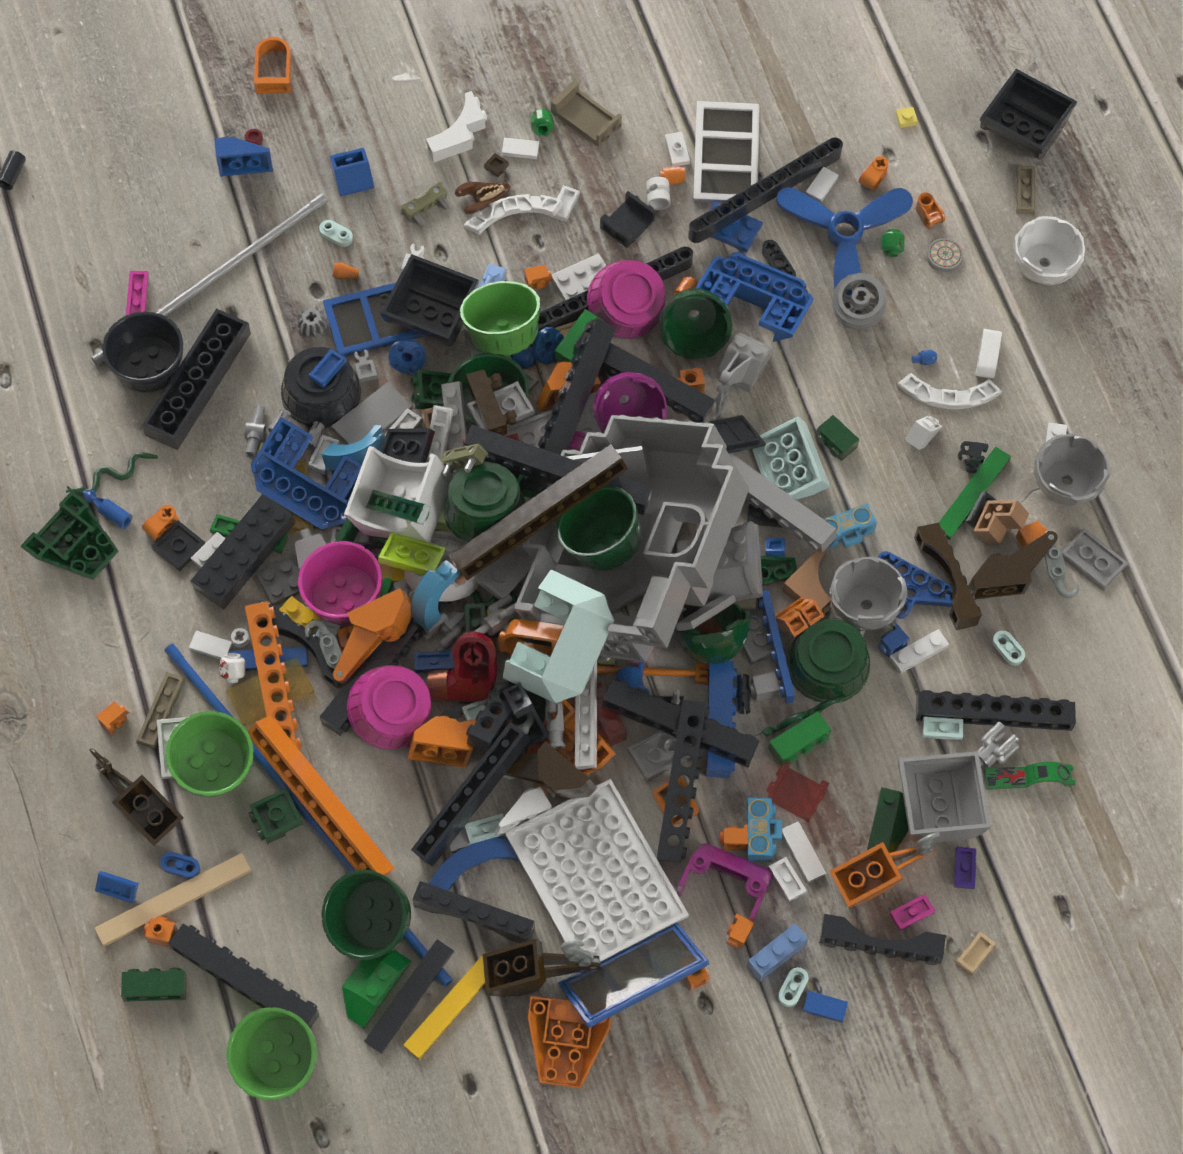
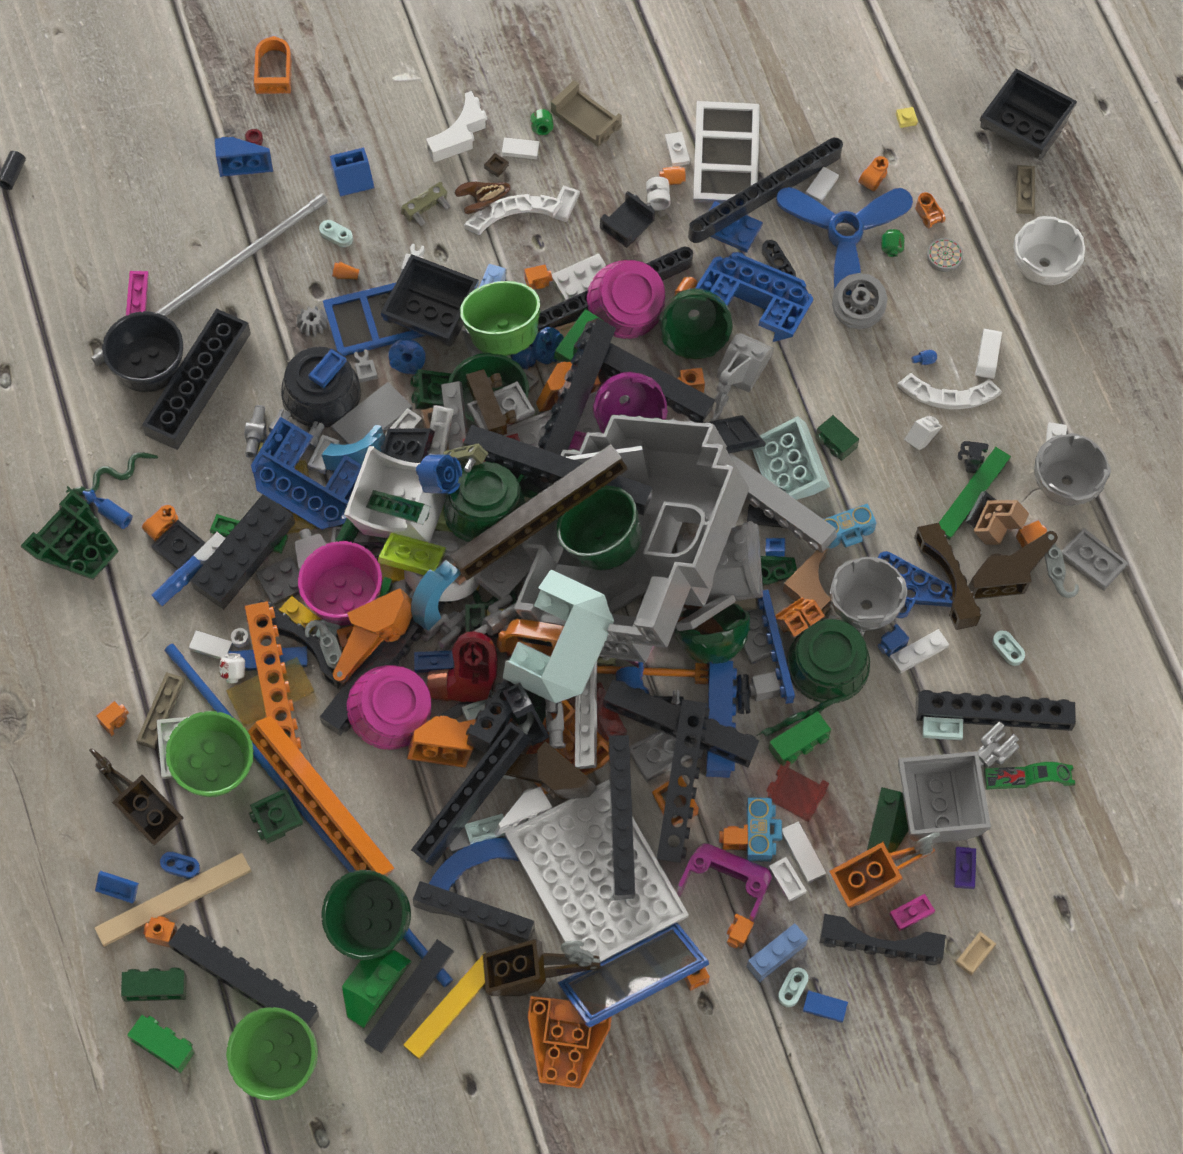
(161, 1043): none -> green brick
(177, 581): none -> blue axle
(439, 474): none -> blue brick
(621, 817): none -> black brick

